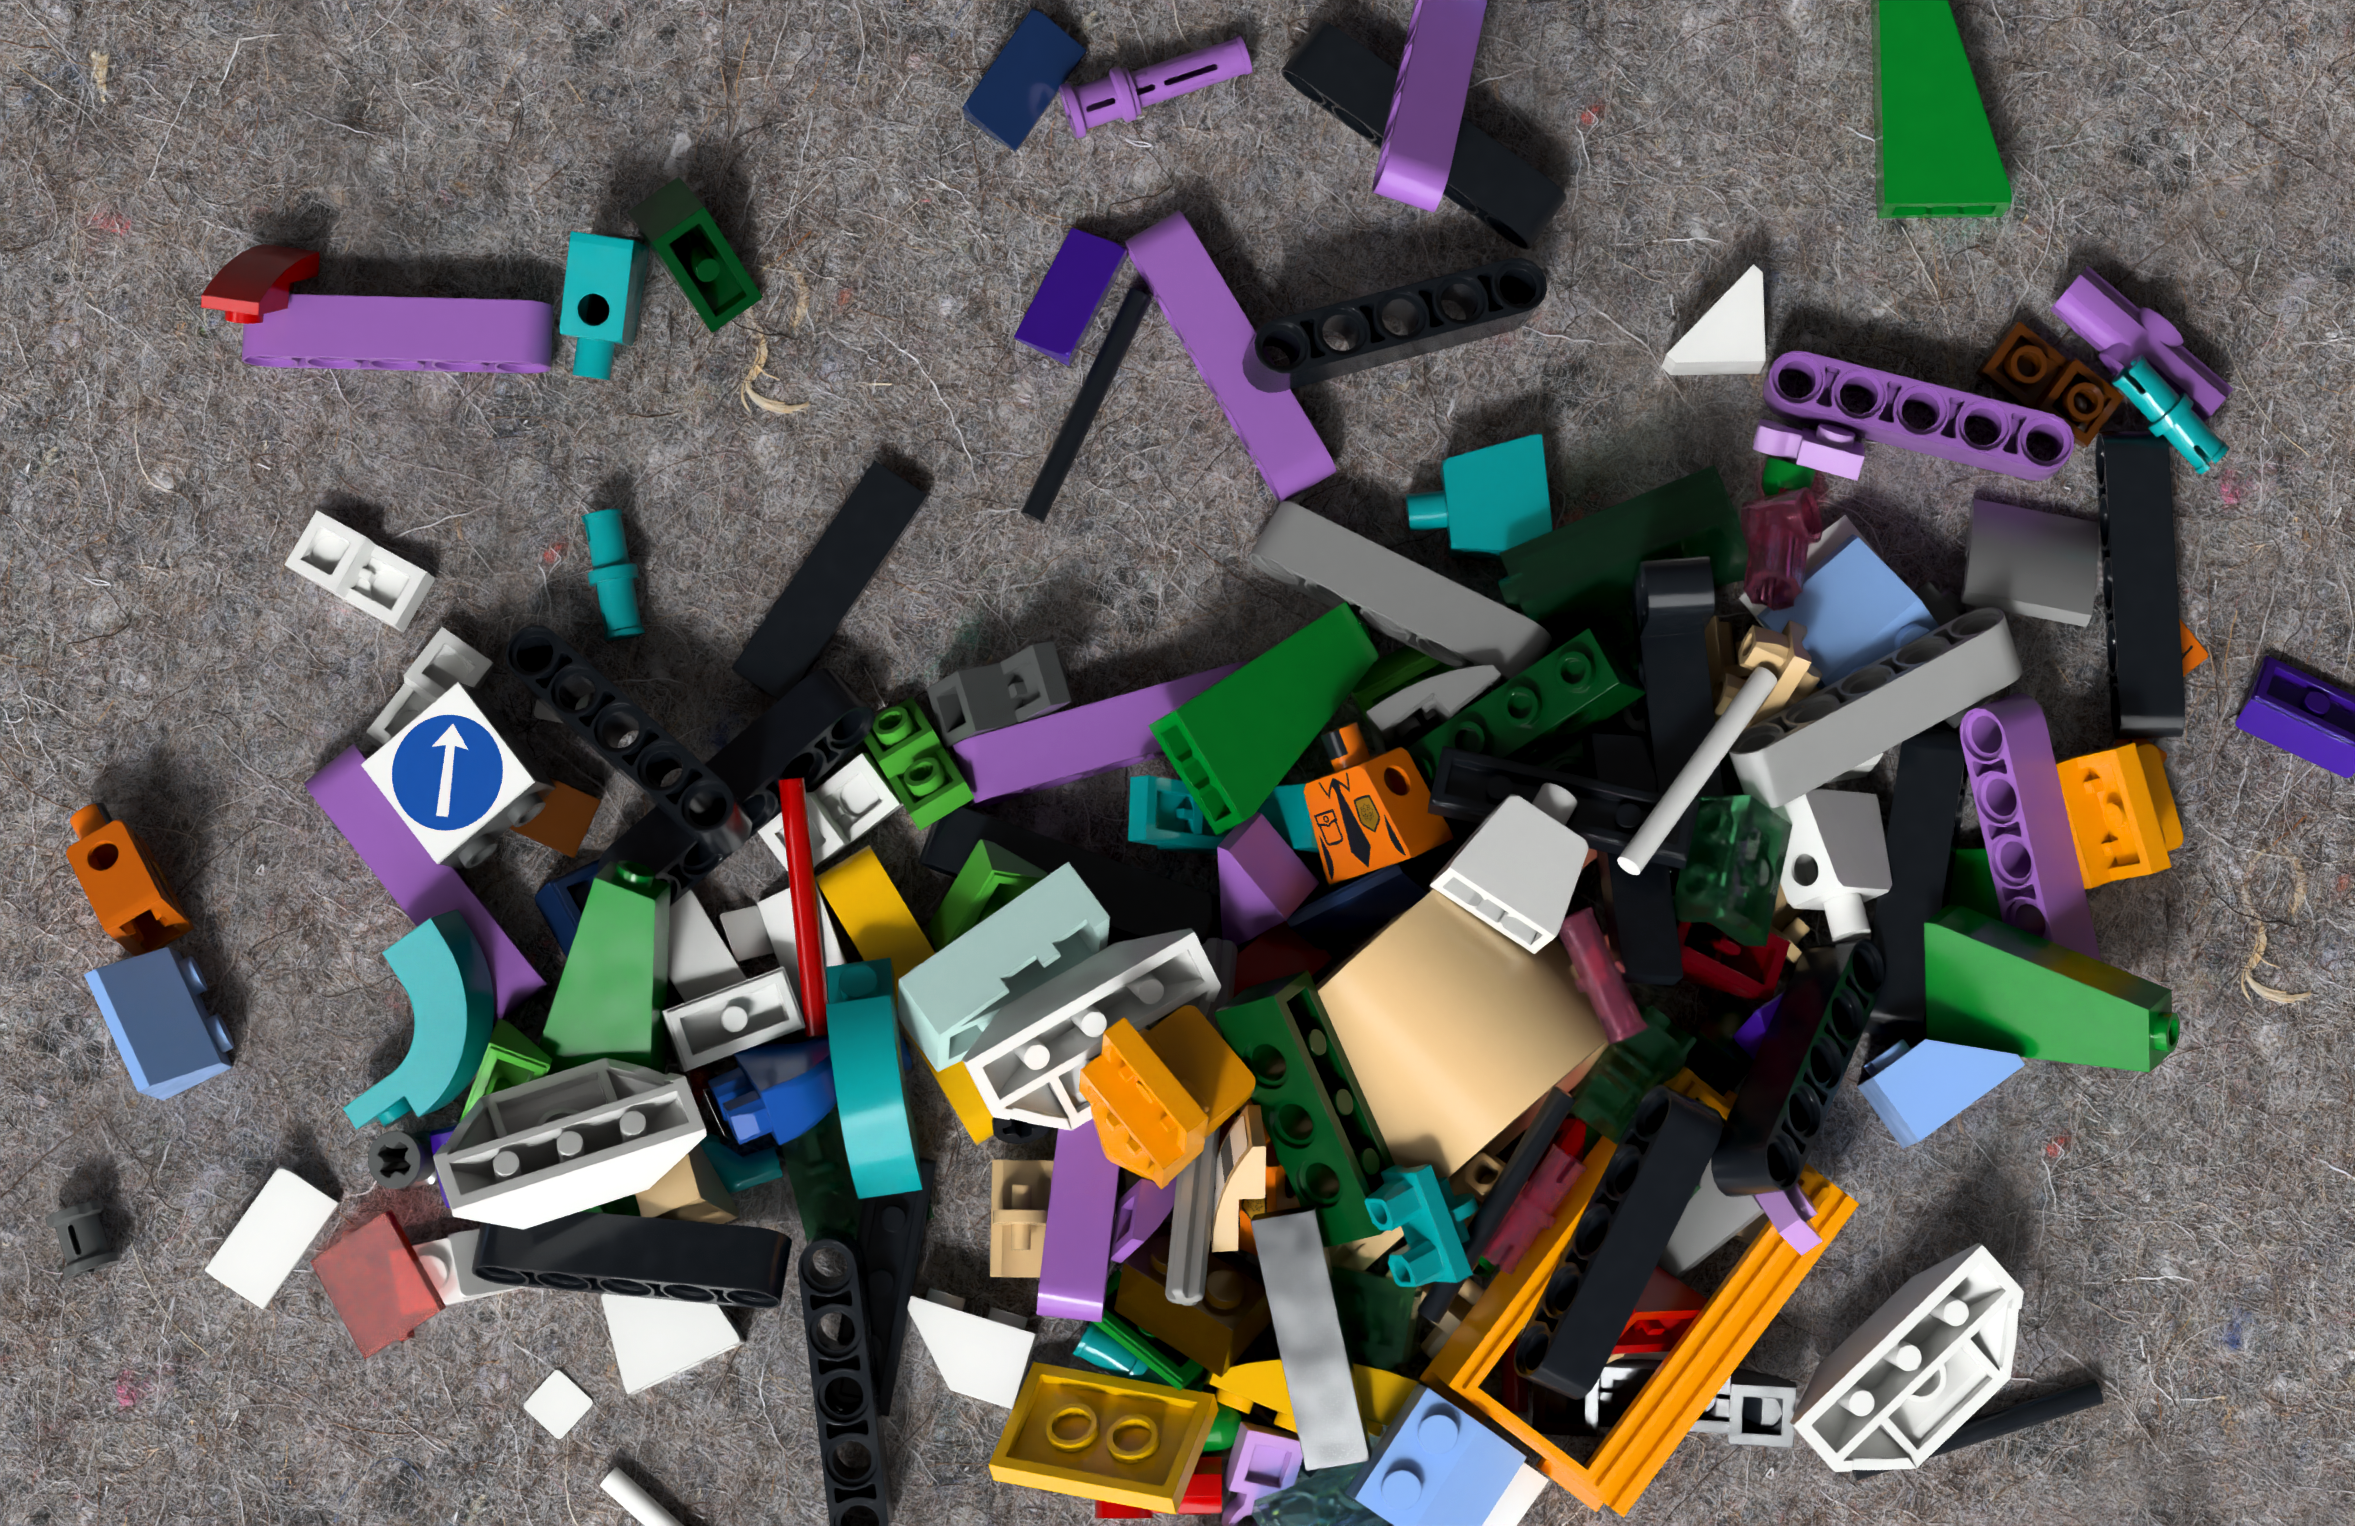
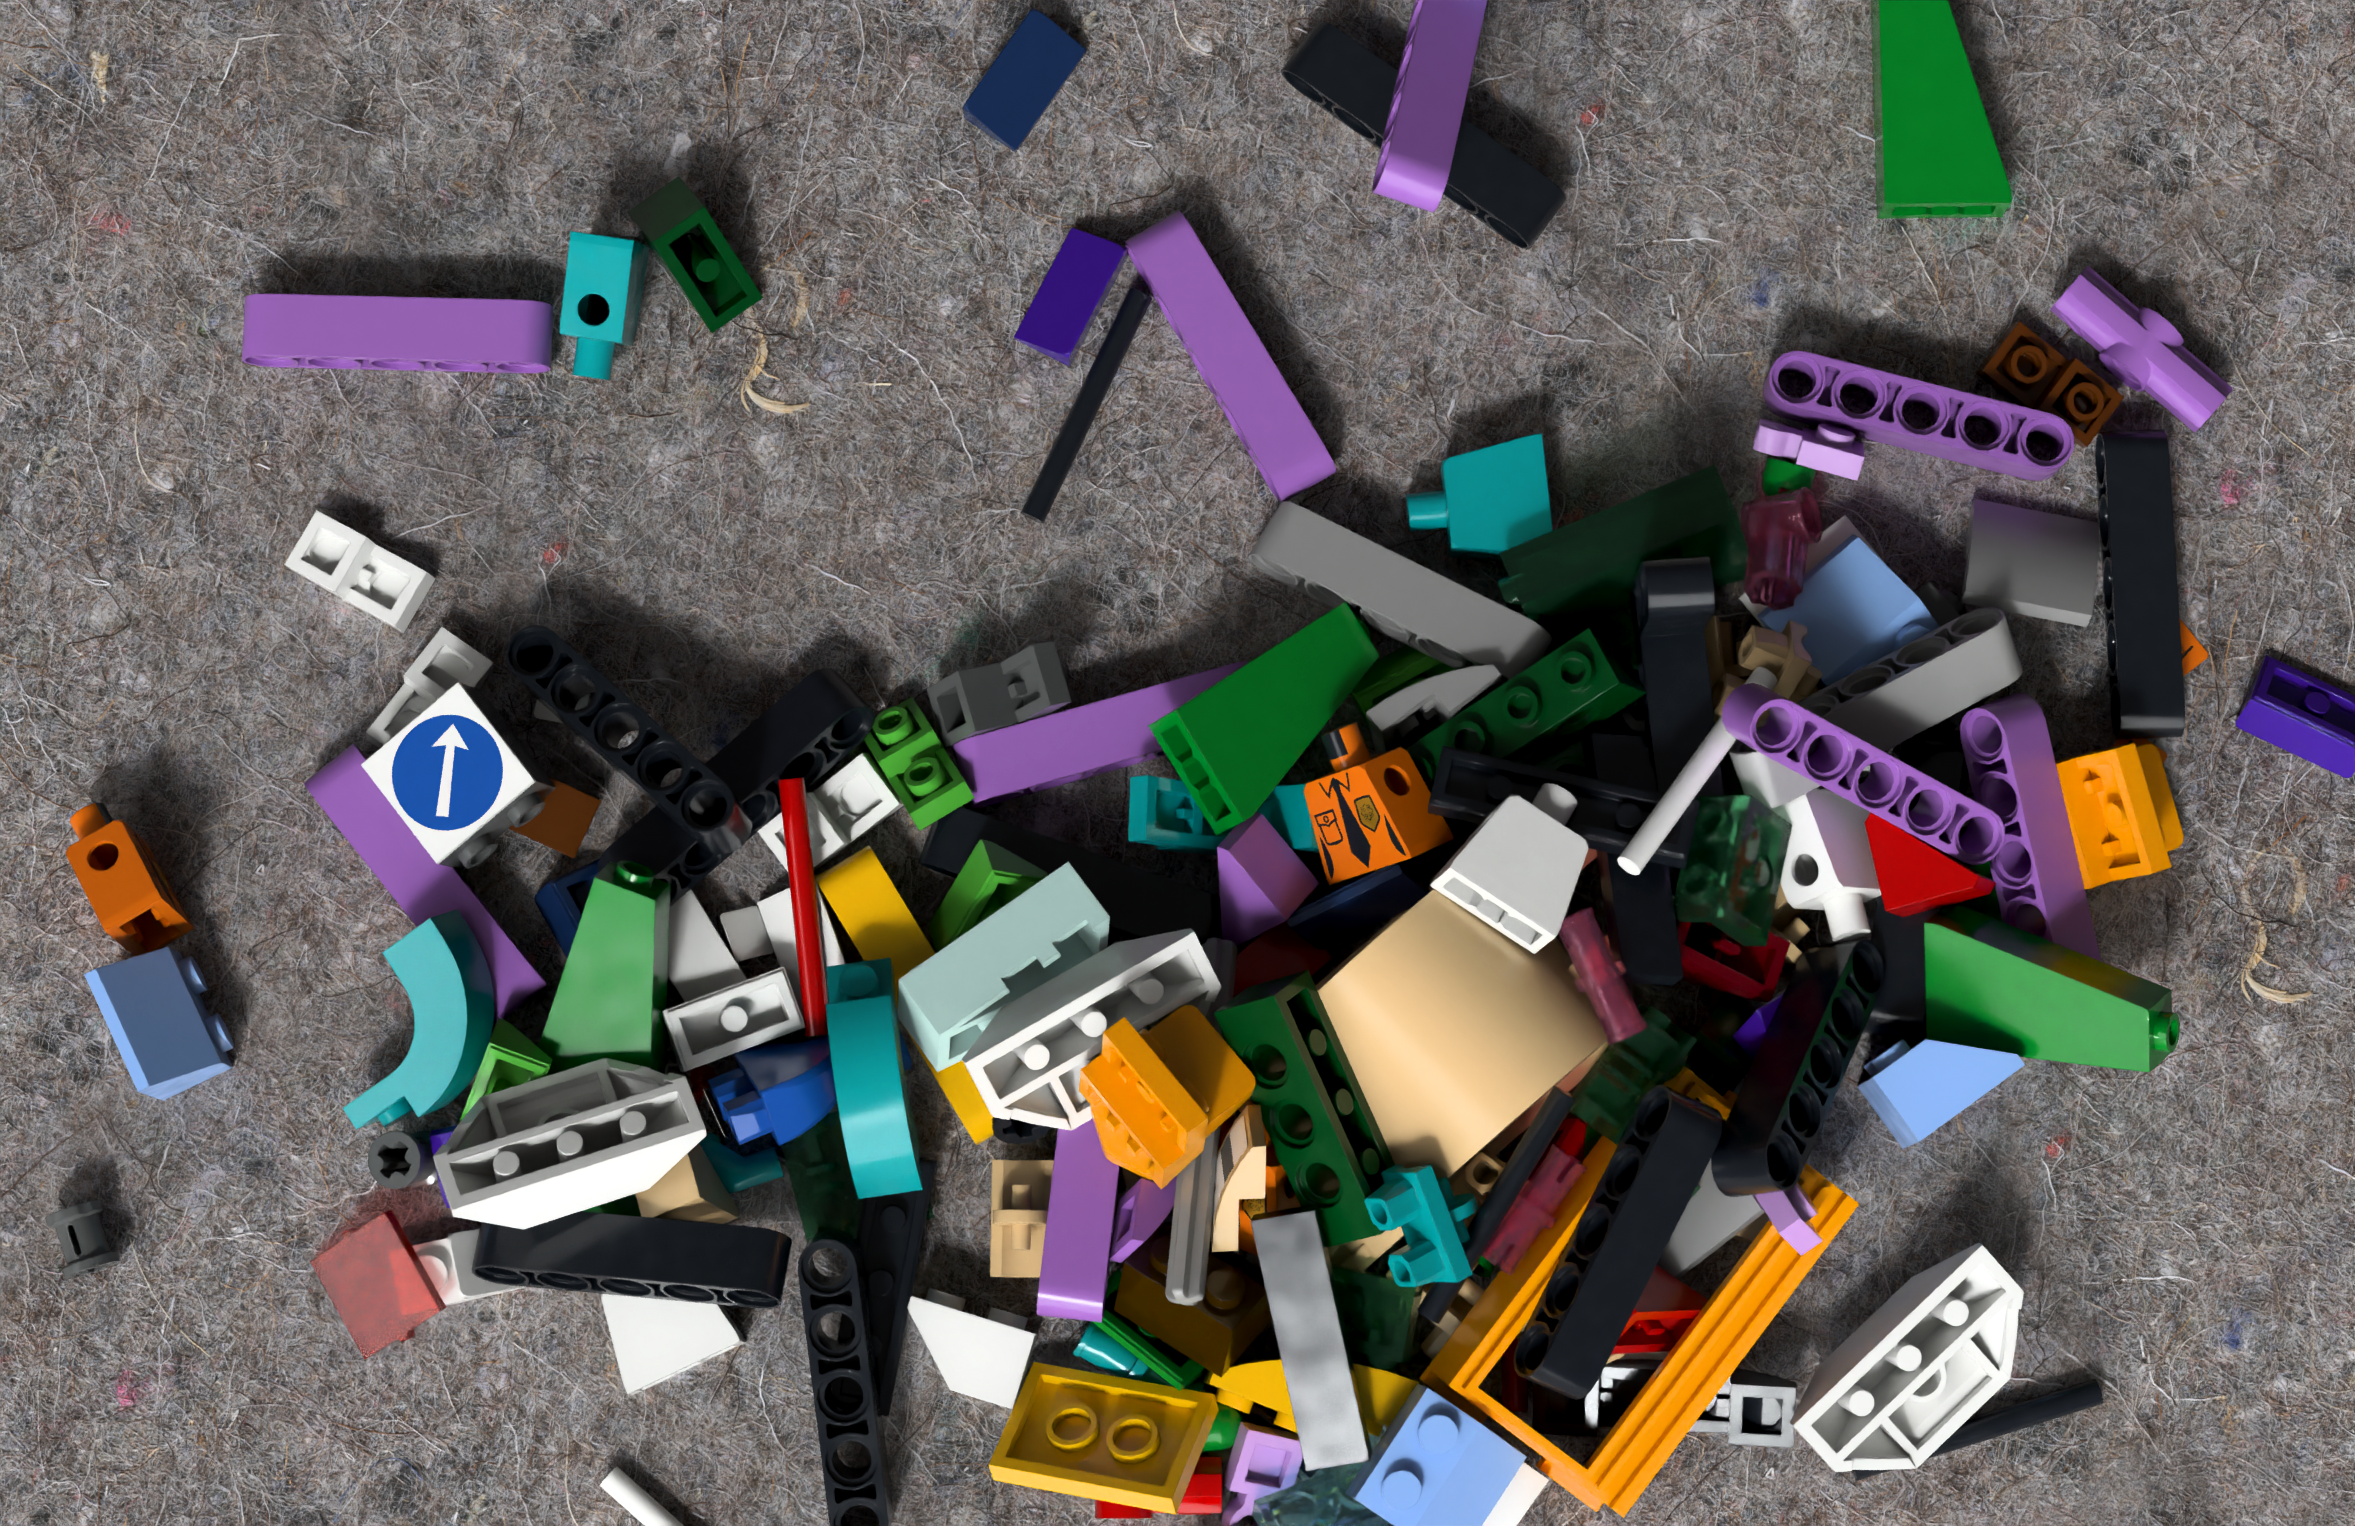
(259, 282): red slope -> none
(272, 1236): white slope -> none
(558, 1404): white sticker -> none
(613, 574): teal pin -> none
(830, 582): black tile -> none
(1117, 93): medium lavender pin -> none
(1414, 304): black beam -> none
(1727, 336): white slope -> none
(1843, 758): none -> medium lavender beam
(1916, 874): none -> red slope
(2170, 414): teal pin -> none

